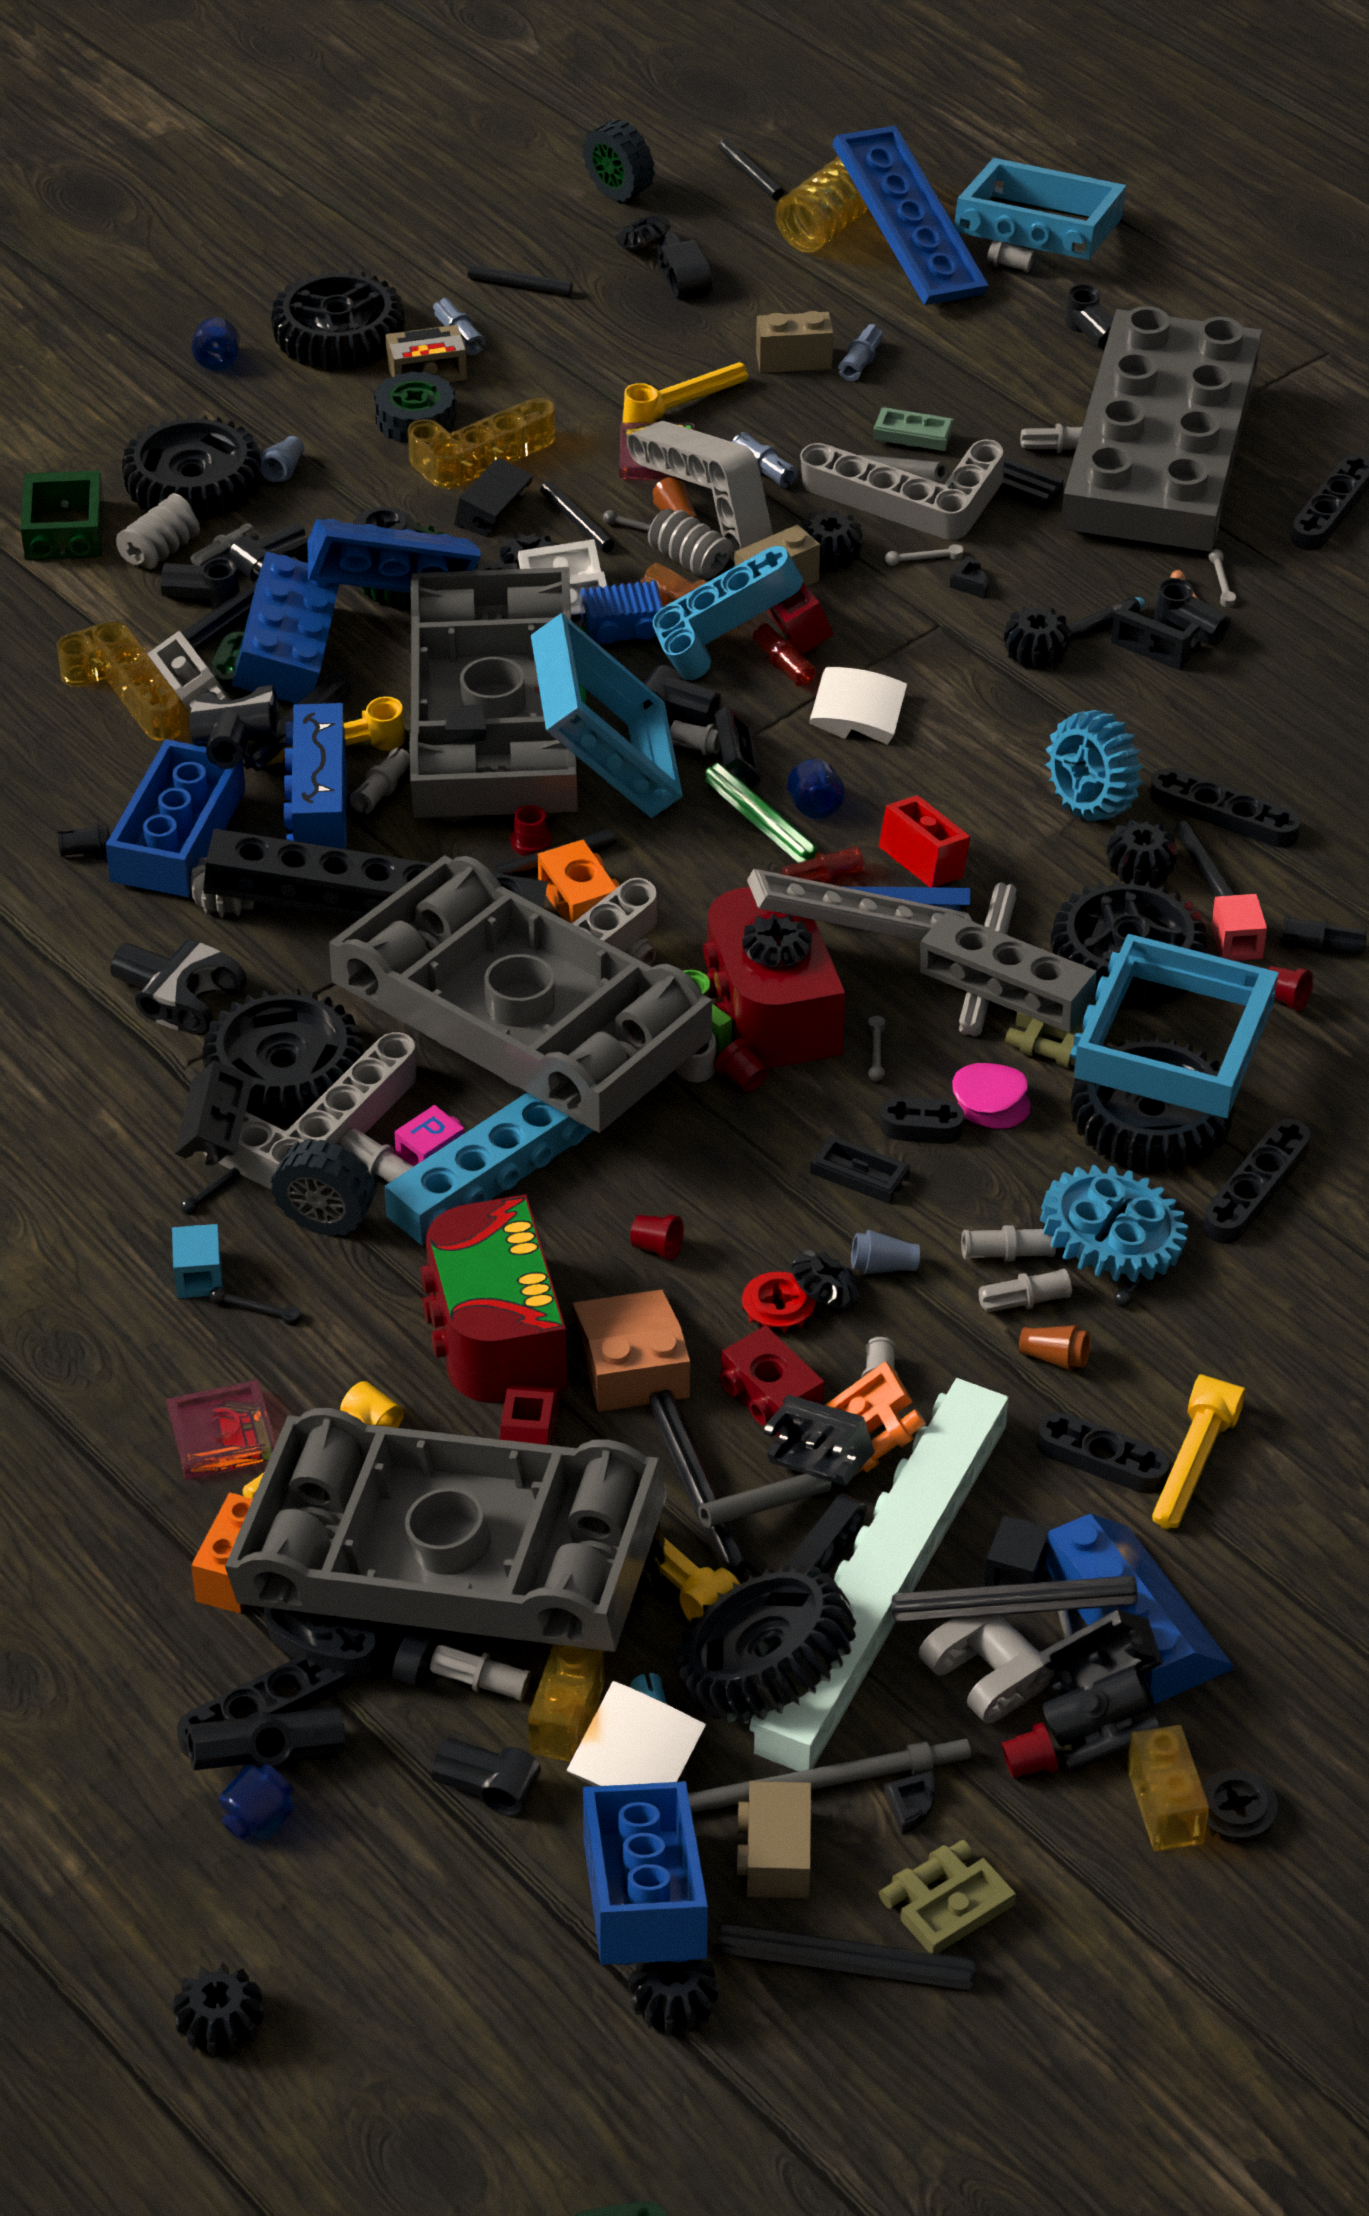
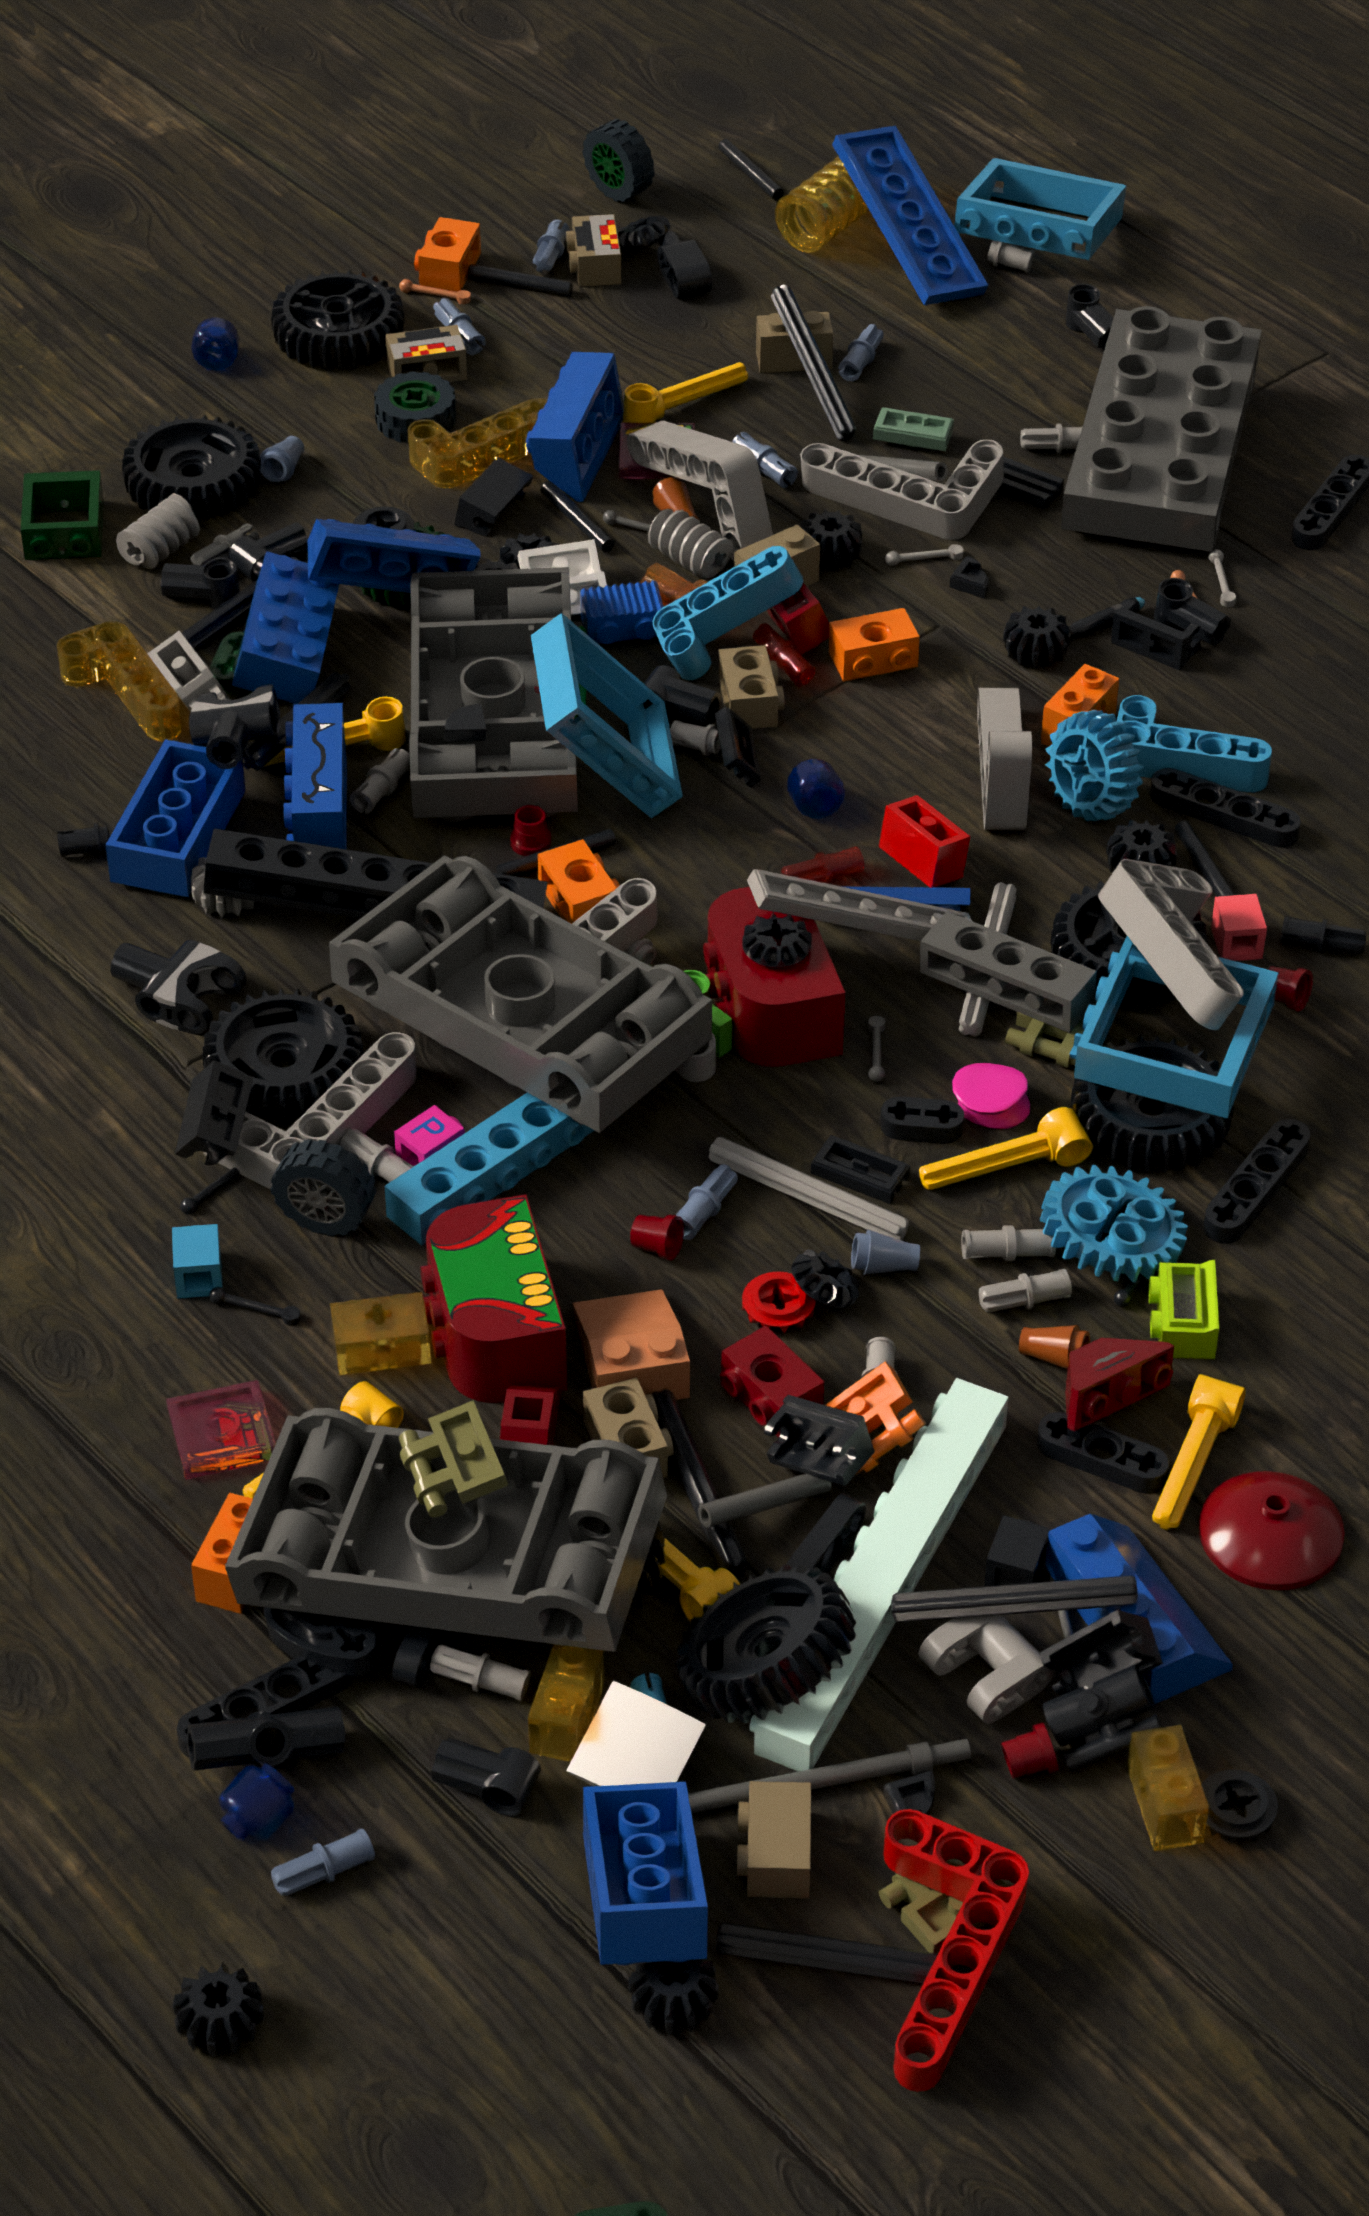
(323, 1863): none -> sand blue axle
(380, 1333): none -> clear yellow brick
(448, 254): none -> orange brick
(462, 296): none -> nougat hinge
(468, 1455): none -> olive plate
(550, 246): none -> sand blue axle
(578, 423): none -> blue slope
(594, 250): none -> brick
(627, 1416): none -> dark tan brick
(706, 1199): none -> sand blue axle
(741, 1065): dark red piece -> none
(750, 686): none -> dark tan brick
(760, 813): axle -> none
(808, 1189): none -> light grey axle
(813, 362): none -> black axle
(858, 702): white slope -> none
(873, 644): none -> orange brick
(964, 1943): none -> red beam
(1004, 759): none -> light grey beam
(1058, 1138): none -> yellow axle
(1084, 691): none -> orange brick
(1113, 1376): none -> dark red slope
(1156, 913): none -> light grey beam
(1186, 1308): none -> lime window
(1217, 757): none -> dark azure beam
(1271, 1530): none -> dark red dish

